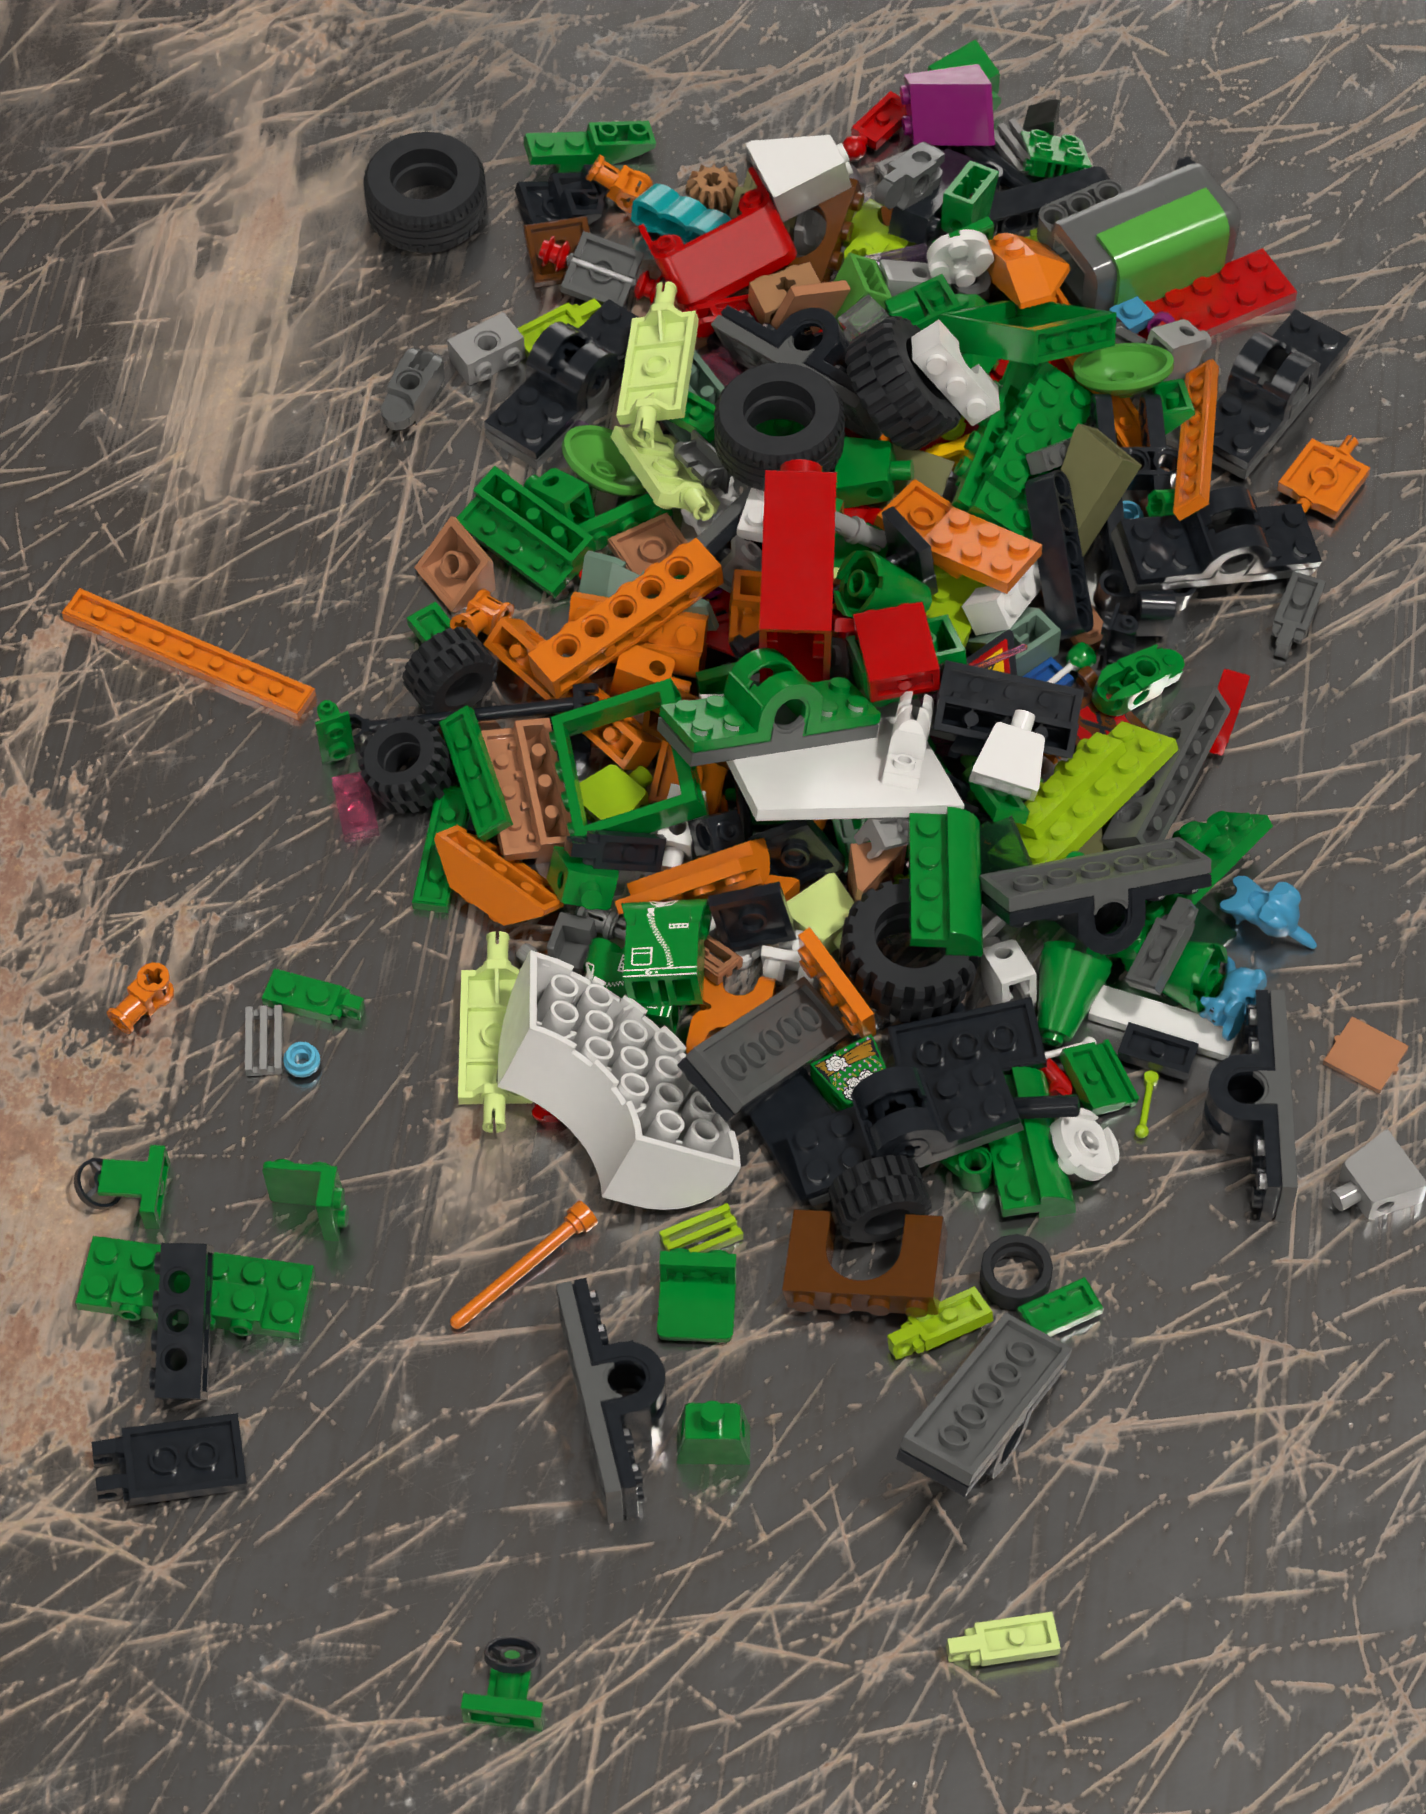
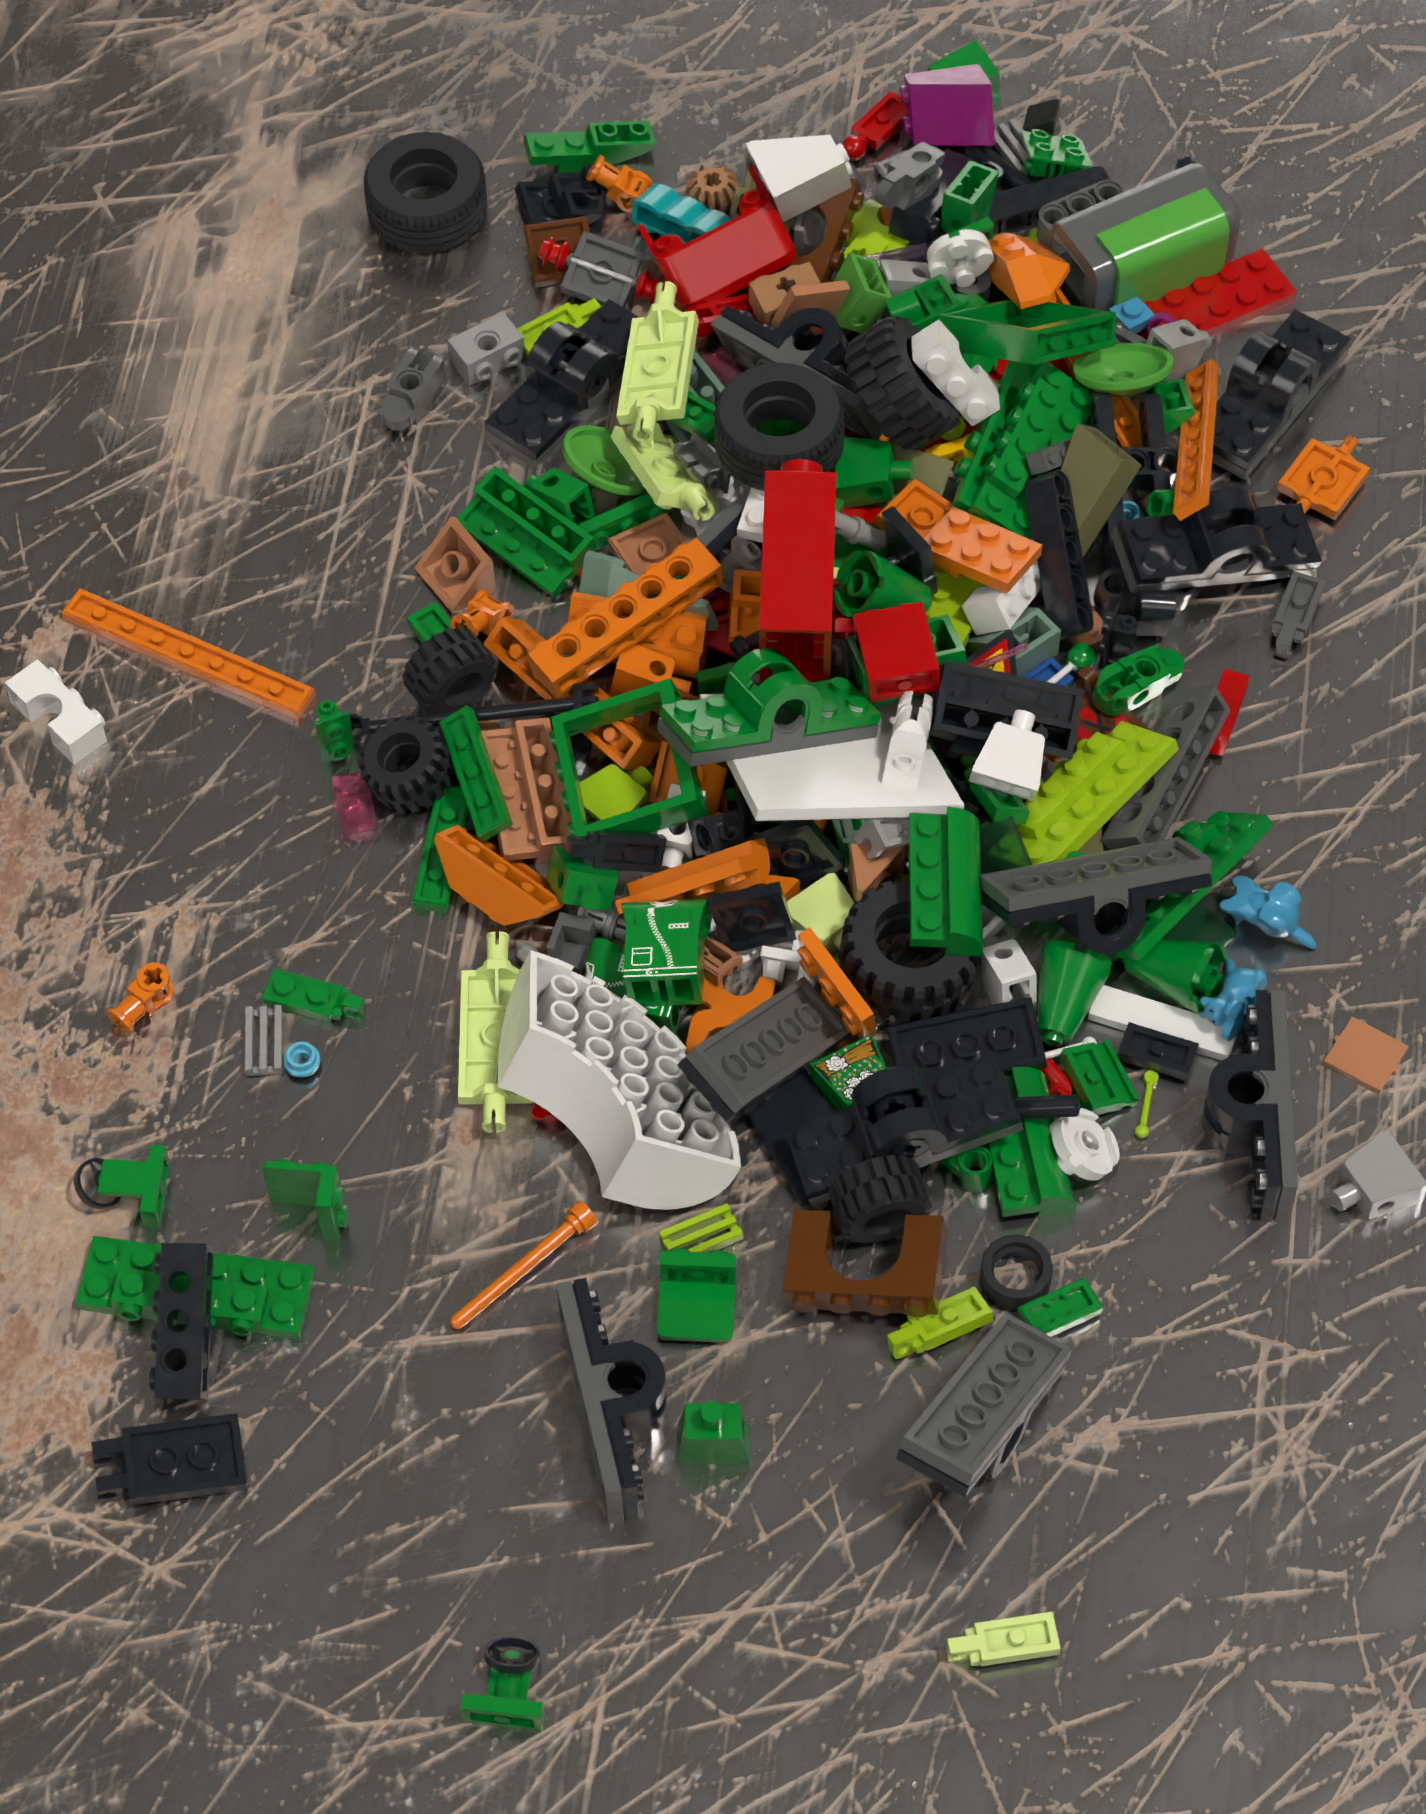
(41, 692): none -> white arch
(861, 317): clear brick -> none
(1163, 948): dark grey hinge -> none

